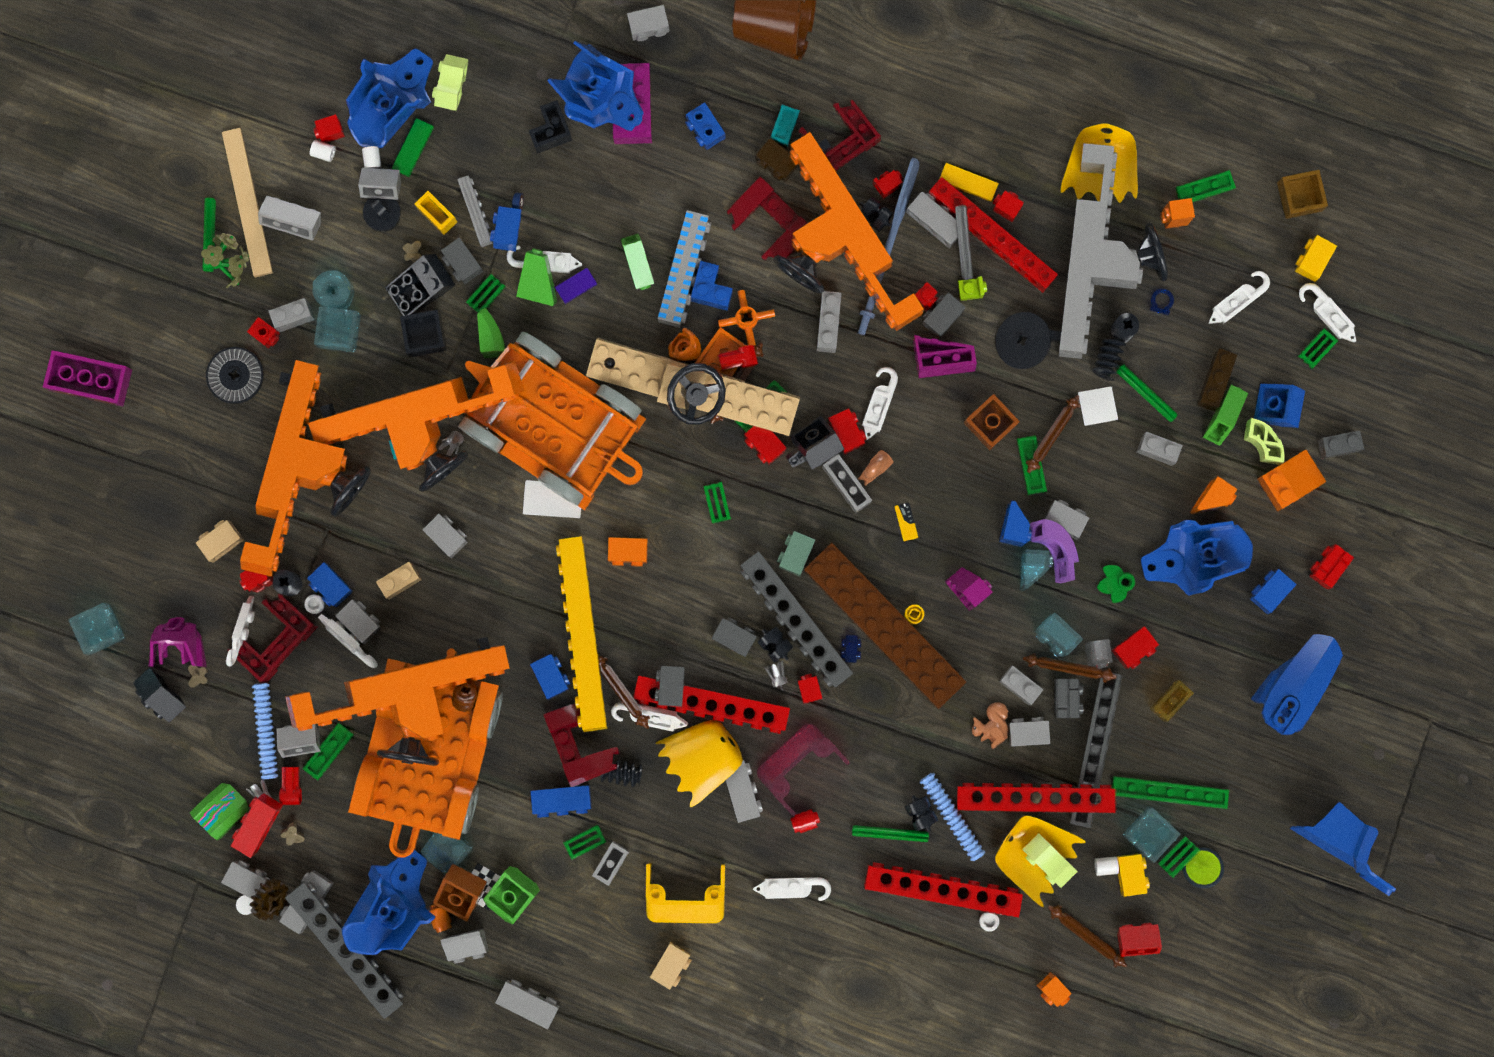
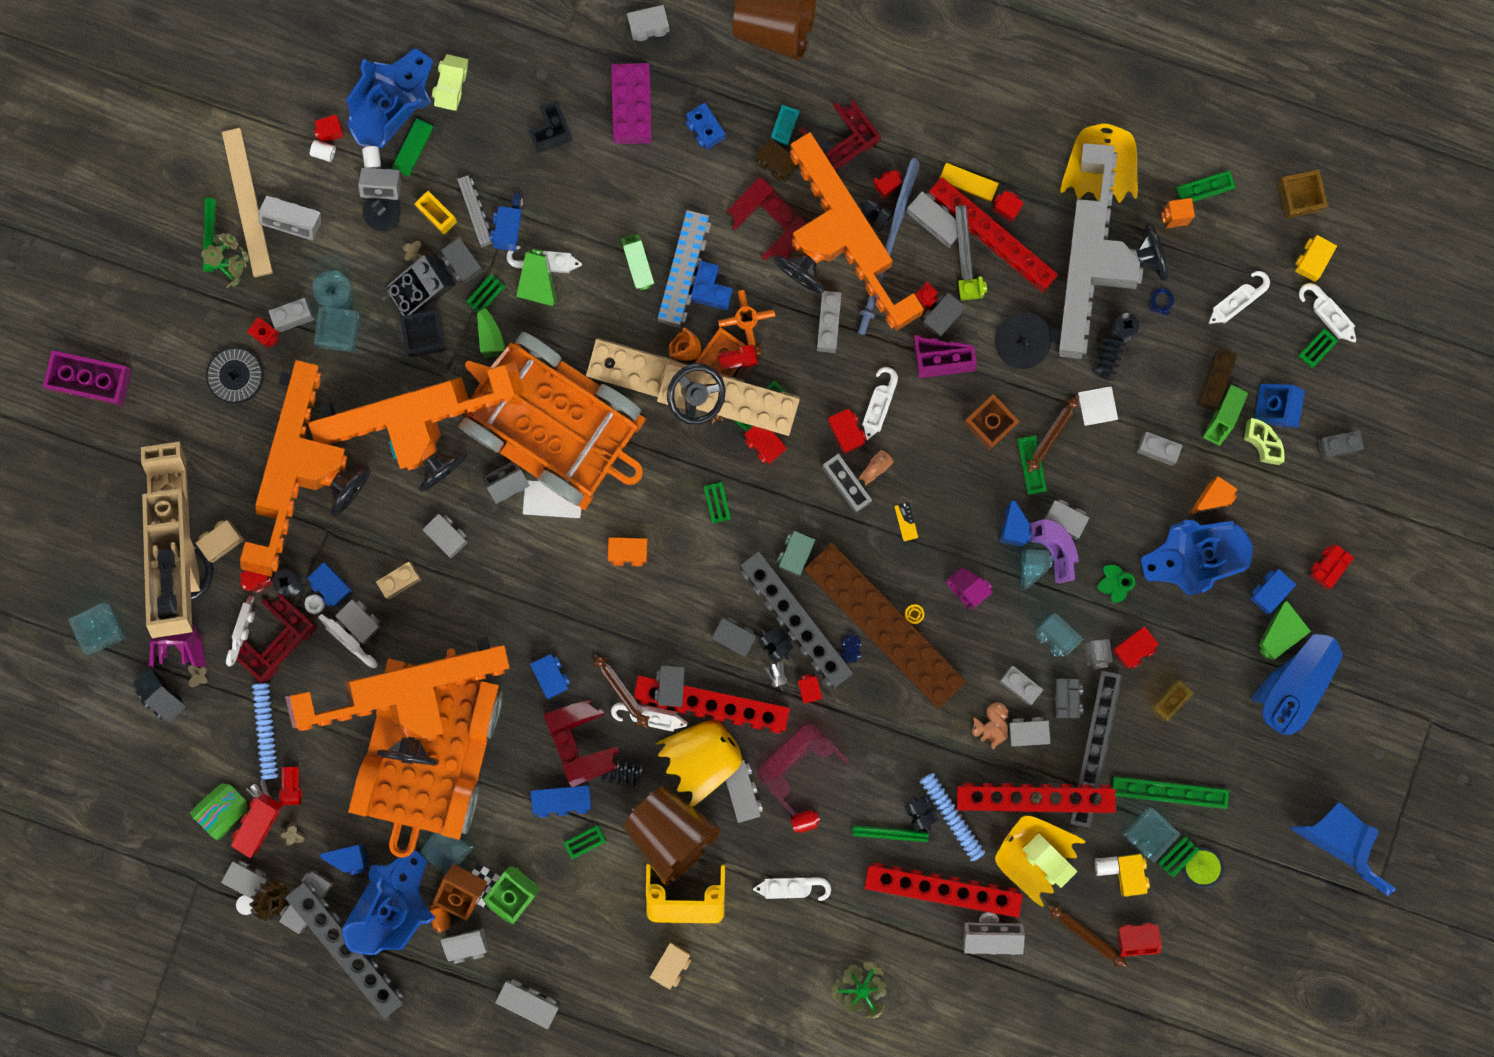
(168, 550): none -> tan piece
(294, 742): light grey brick -> none
(329, 750): green tile -> none
(348, 859): none -> blue slope
(454, 440): flat silver piece -> none
(464, 697): reddish brown piece -> none
(505, 482): none -> brick
(576, 286): dark purple tile -> none
(582, 632): yellow brick -> none
(598, 90): blue piece -> none
(610, 863): light grey brick -> none
(669, 833): none -> reddish brown cone
(814, 444): black hinge -> none
(854, 999): none -> olive plant
(993, 938): none -> light grey brick
(1054, 991): orange brick -> none
(1069, 667): reddish brown wheel -> none
(1146, 393): green axle -> none
(1283, 632): none -> bright green slope
(1291, 480): orange slope -> none

